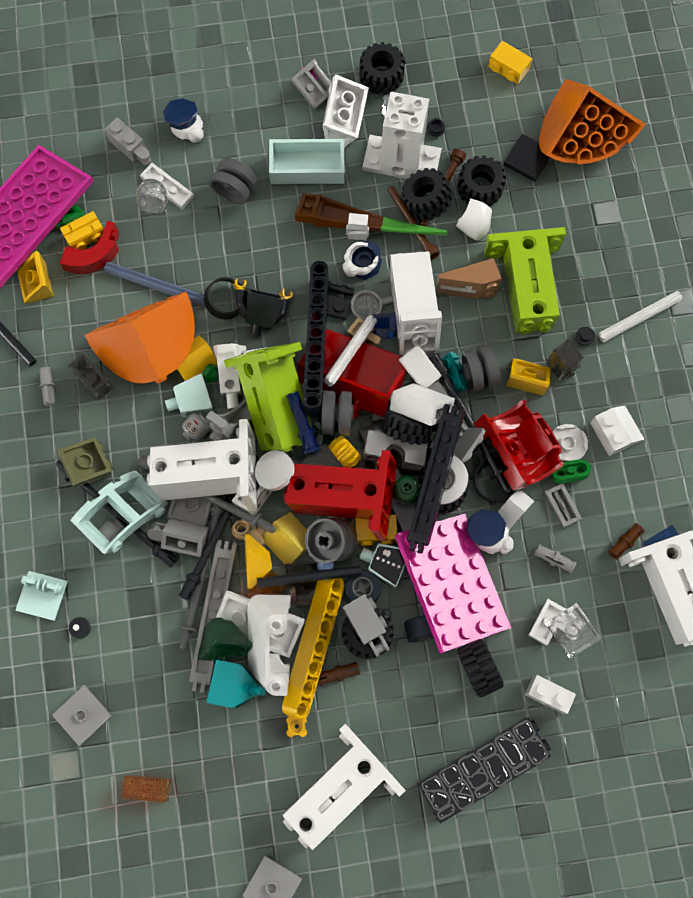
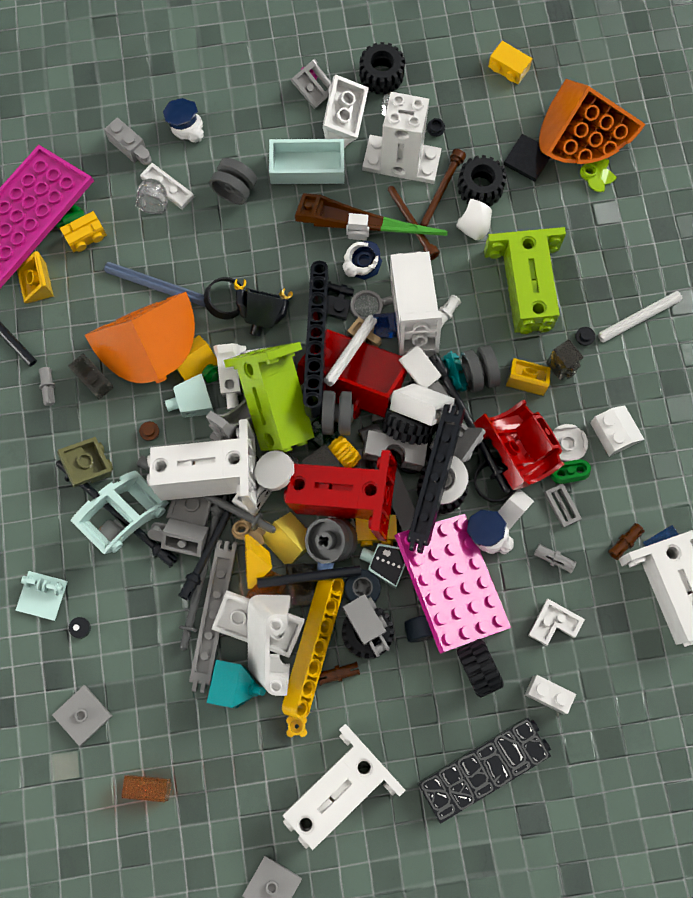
(94, 258): red arch -> none
(149, 431): none -> reddish brown plate
(196, 427): light grey head -> none
(222, 639): clear green slope -> none
(305, 432): clear blue pin -> none
(406, 483): dark green head -> none
(422, 183): black tyre -> none
(448, 308): none -> white pin
(471, 281): medium nougat slope -> none
(573, 630): clear slope -> none
(600, 175): none -> lime plate

